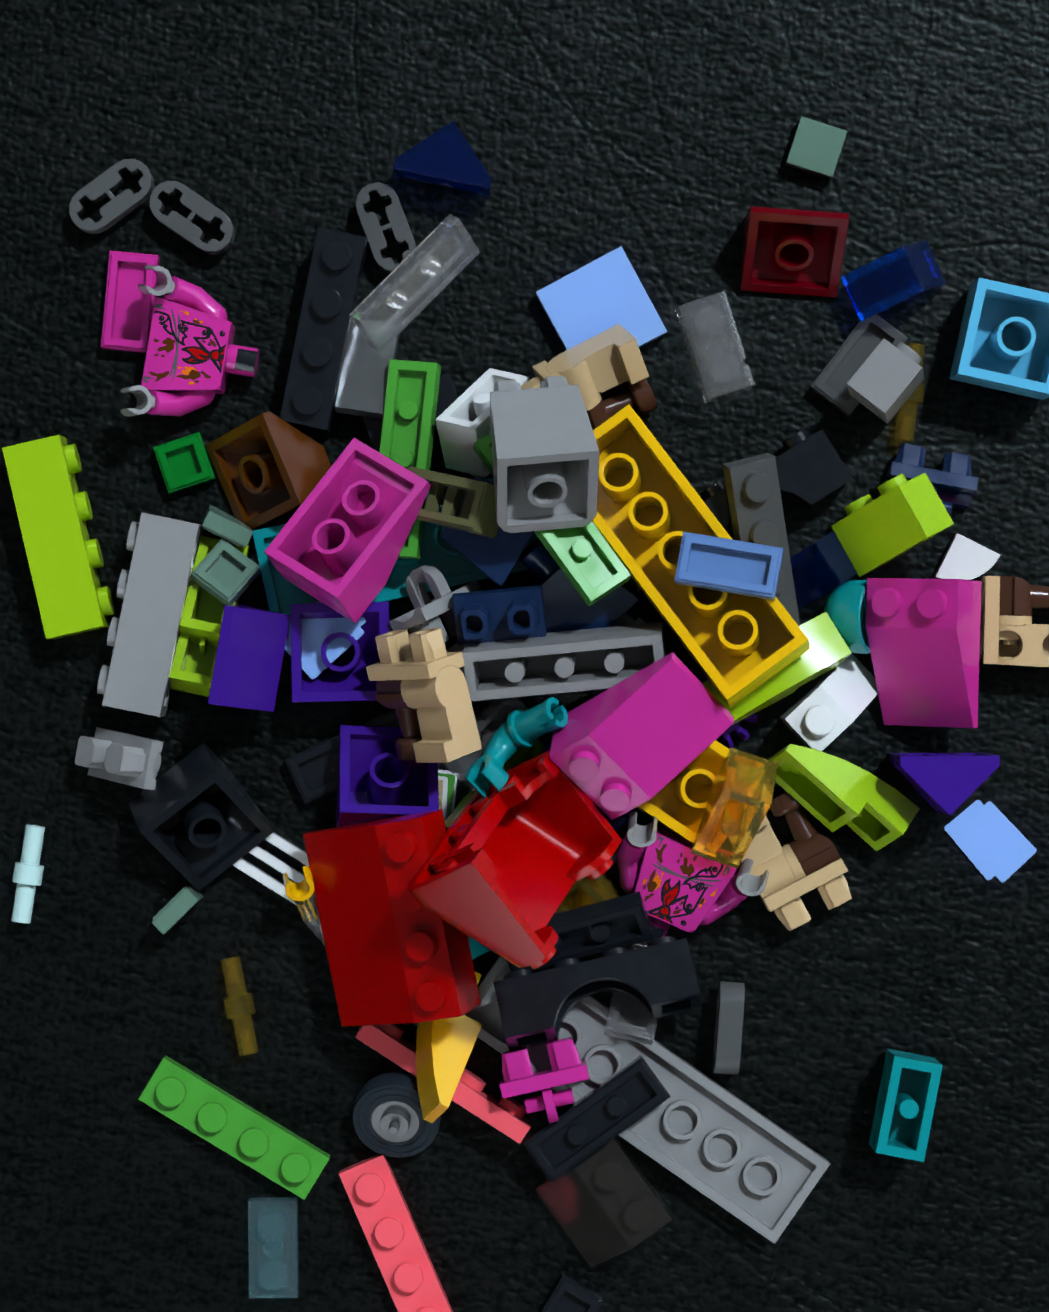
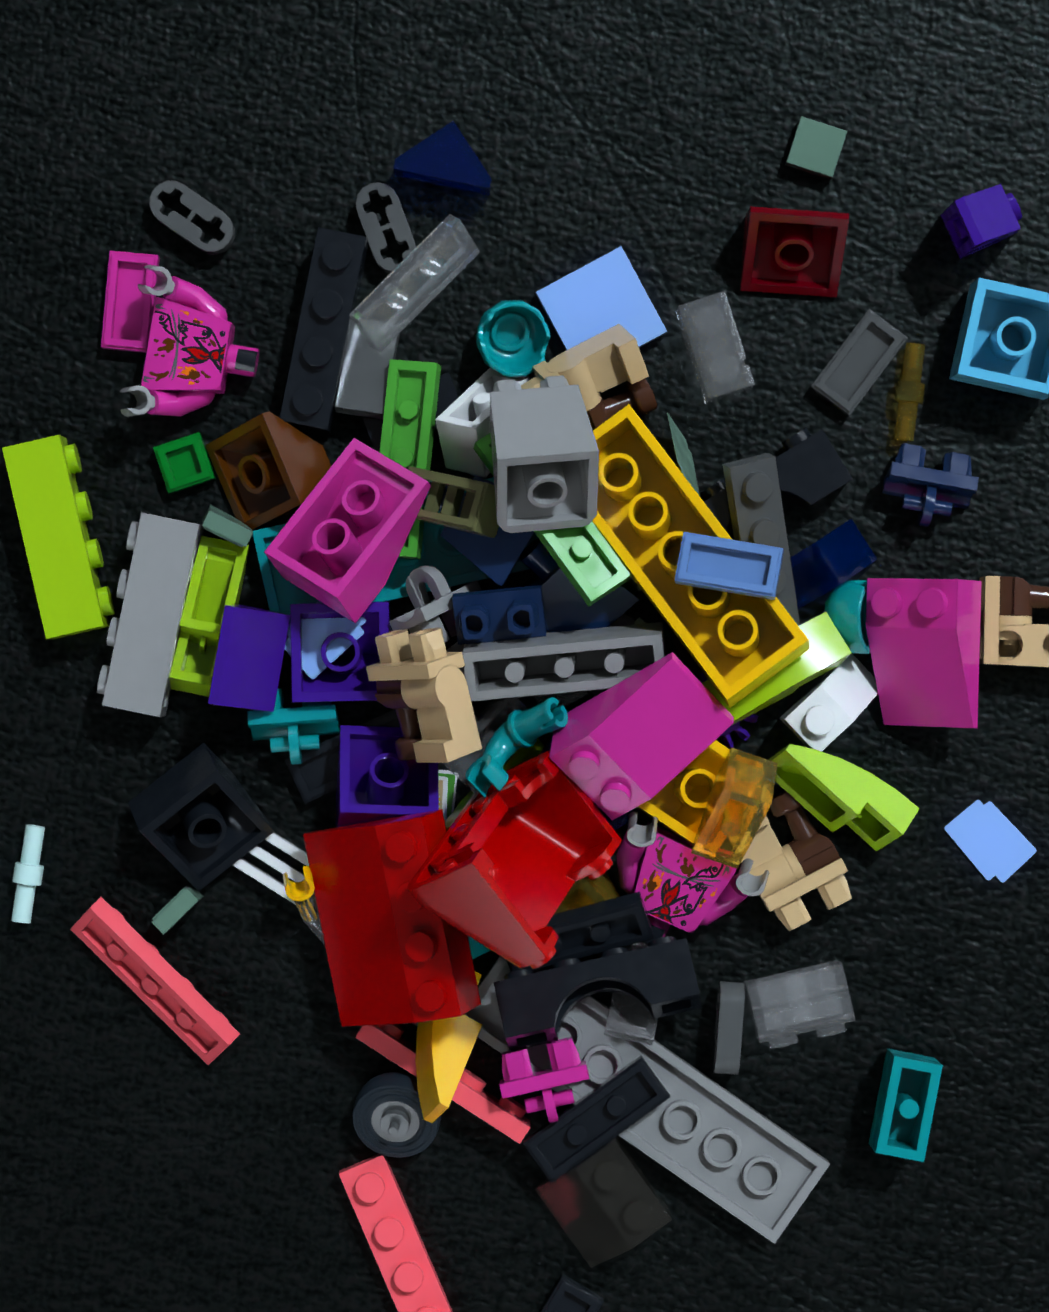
(103, 187): dark grey beam -> none
(120, 757): light grey hips -> none
(155, 981): none -> coral plate
(225, 572): sand green tile -> none
(234, 1127): bright green plate -> none
(239, 1005): clear yellow bar -> none
(273, 1247): clear light blue plate -> none
(294, 727): none -> teal hips
(512, 338): none -> teal hair
(683, 455): none -> sand green sticker
(800, 1003): none -> clear brick
(887, 379): light grey brick -> none
(891, 523): lime brick -> none
(893, 279): clear blue slope -> none
(944, 778): dark purple slope -> none
(965, 560): white tile -> none
(981, 219): none -> dark purple slope

